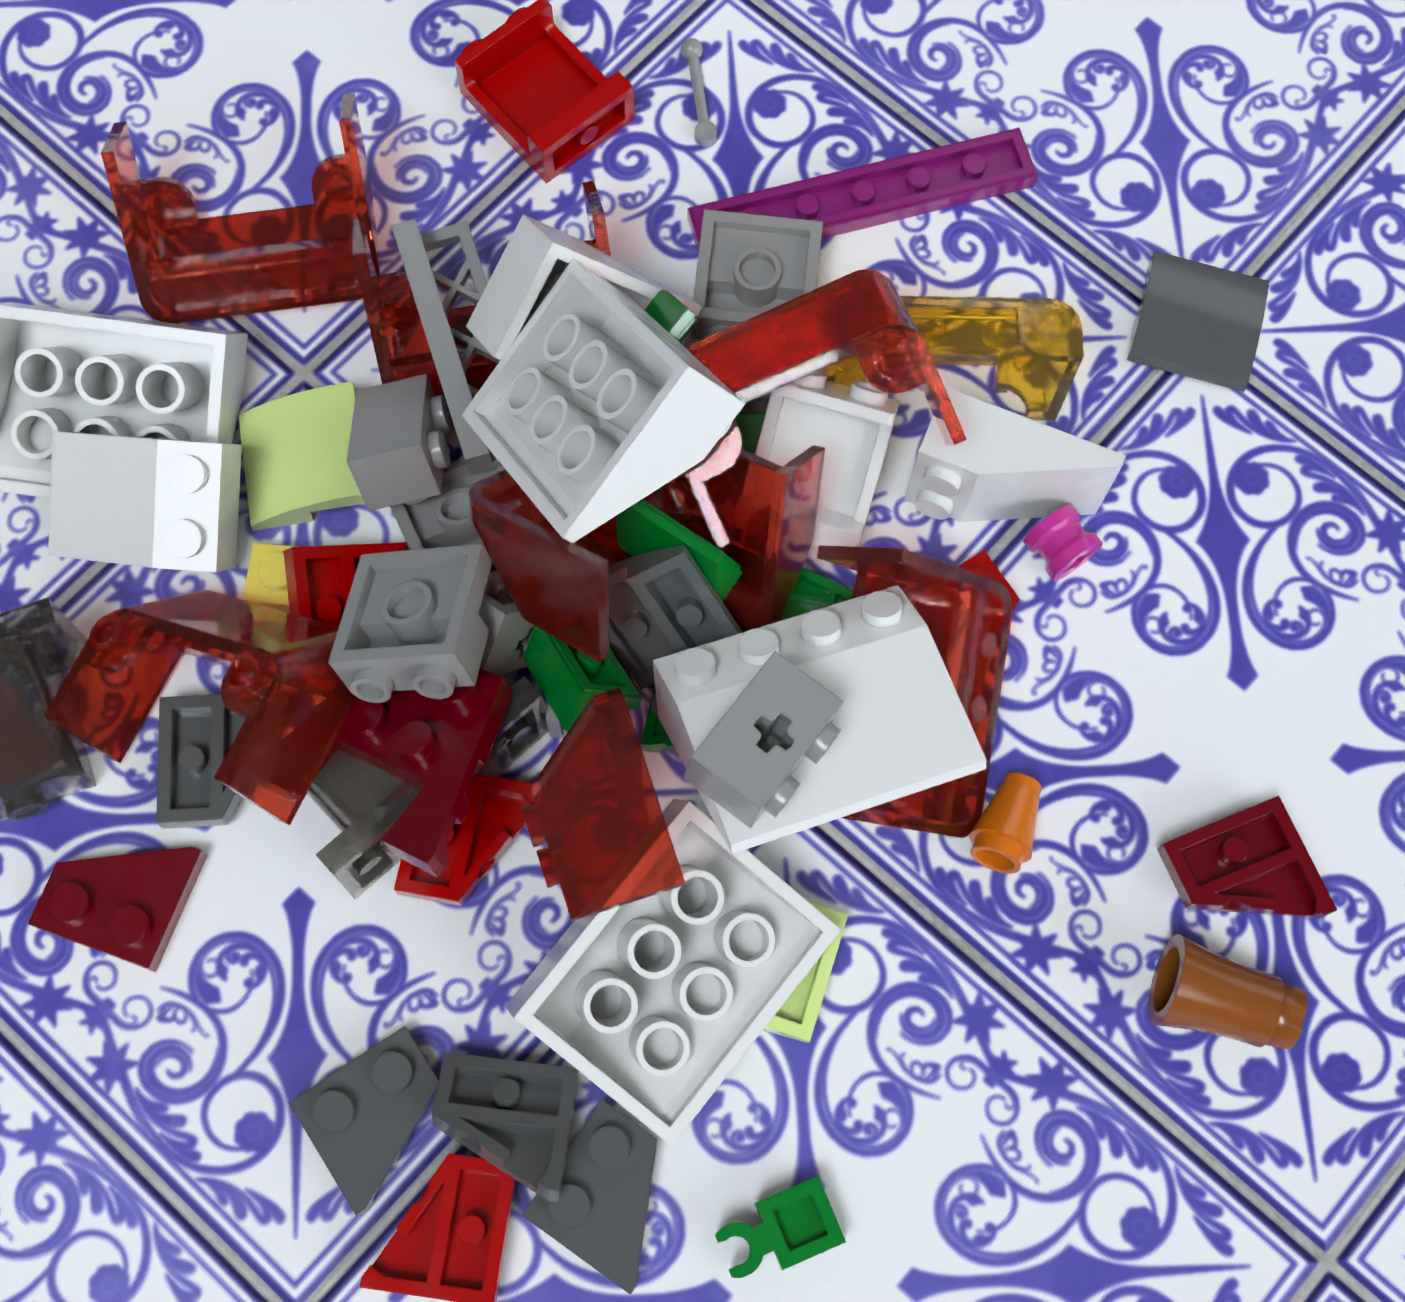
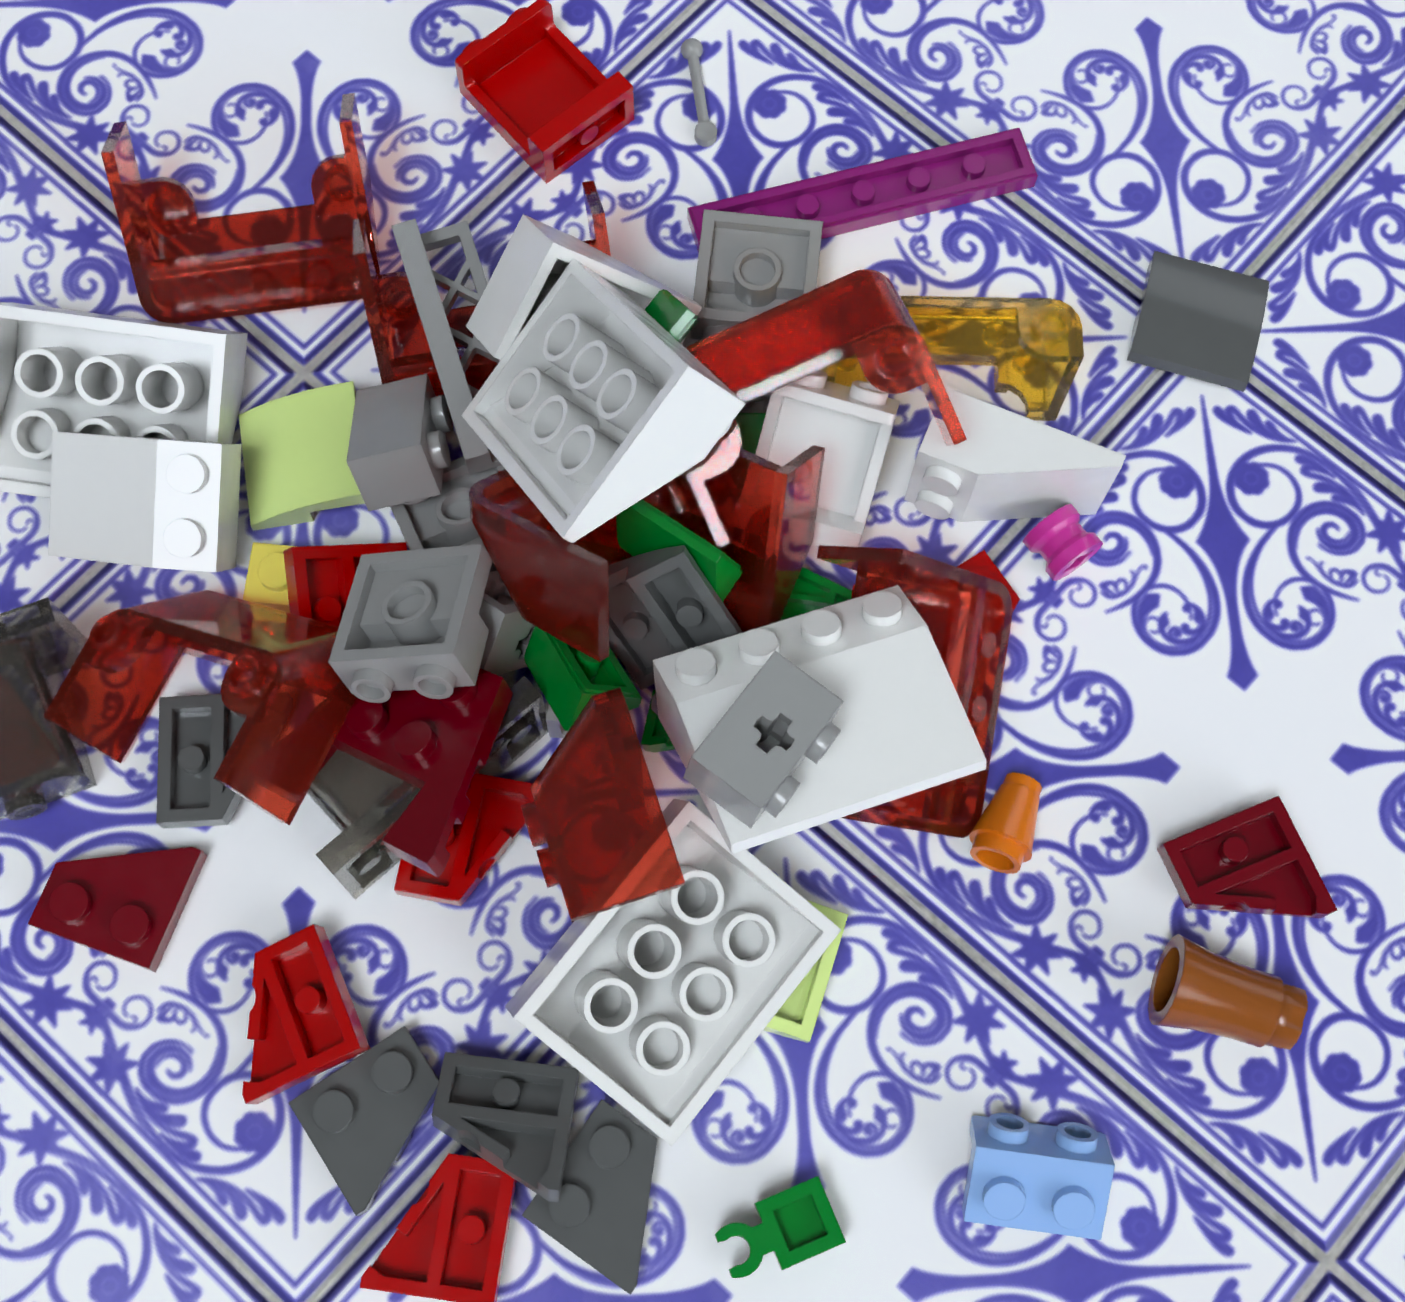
(299, 1015): none -> red wing
(1038, 1176): none -> light blue bracket

